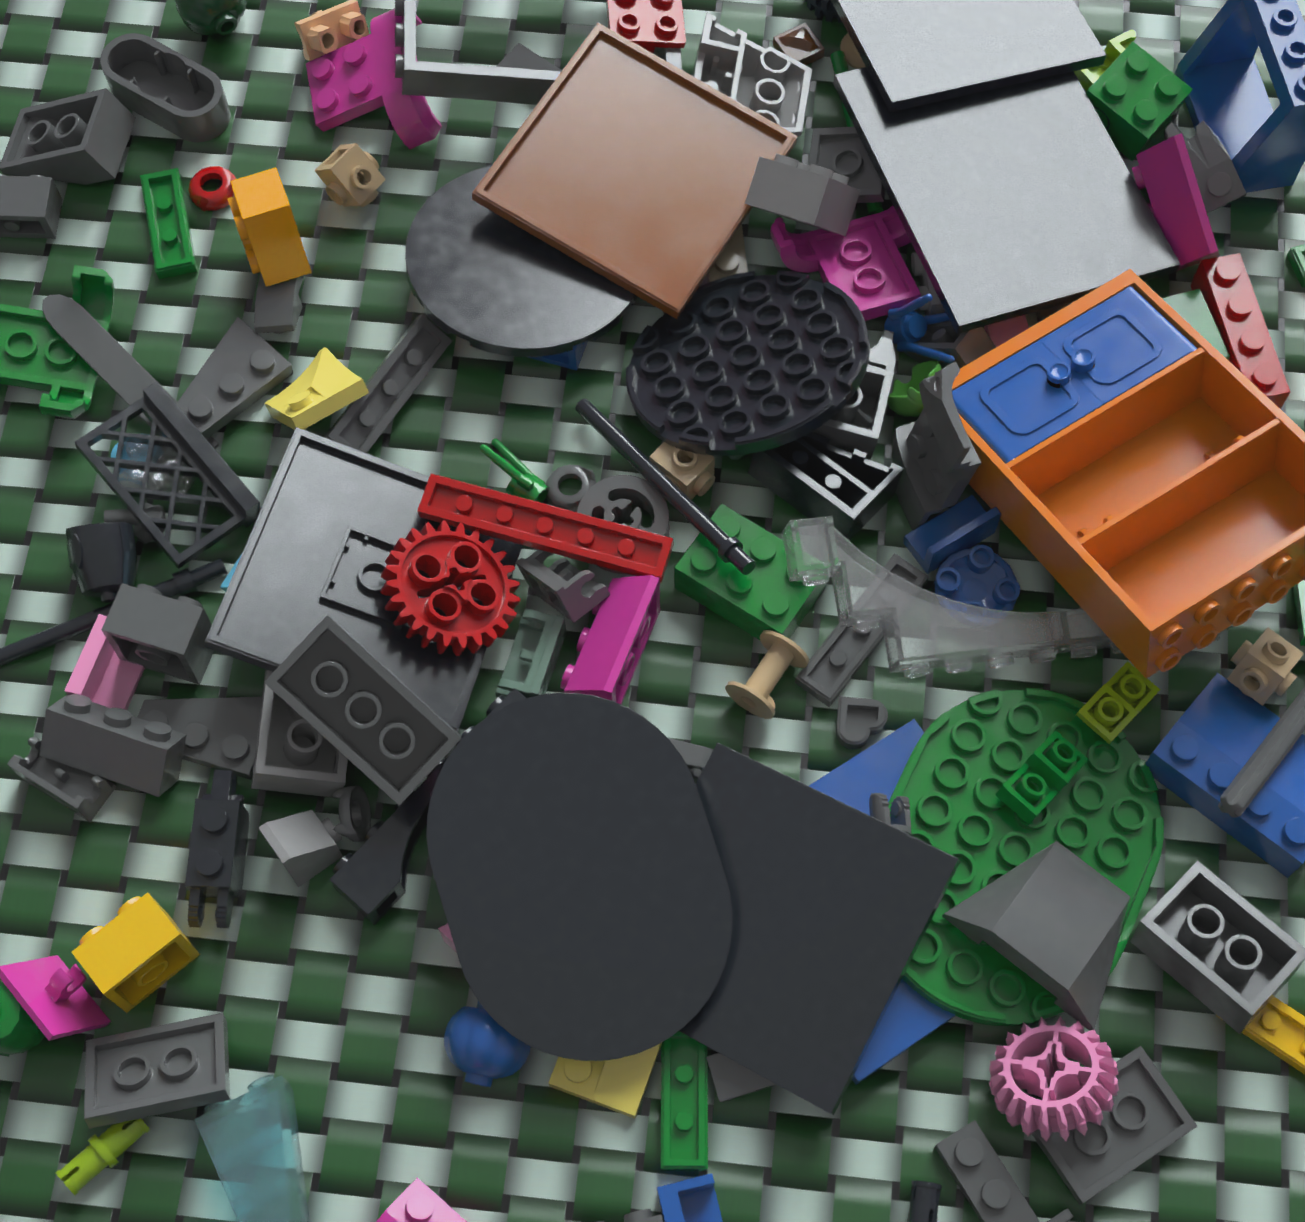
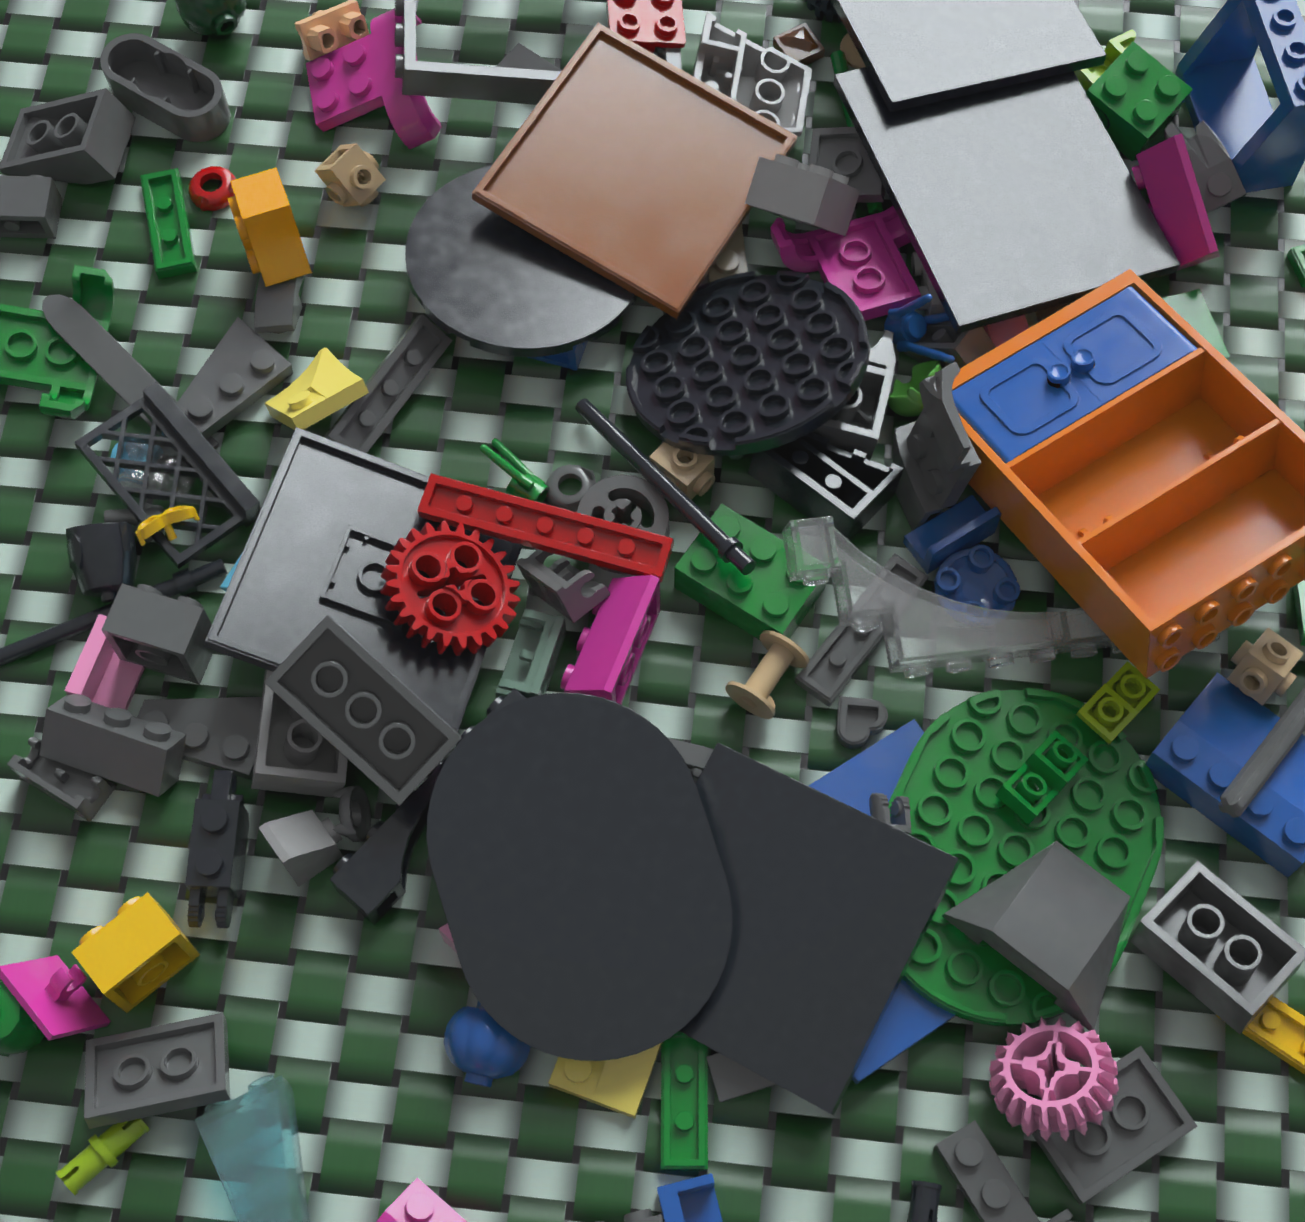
(164, 520): none -> yellow piece
(1241, 323): arch -> none

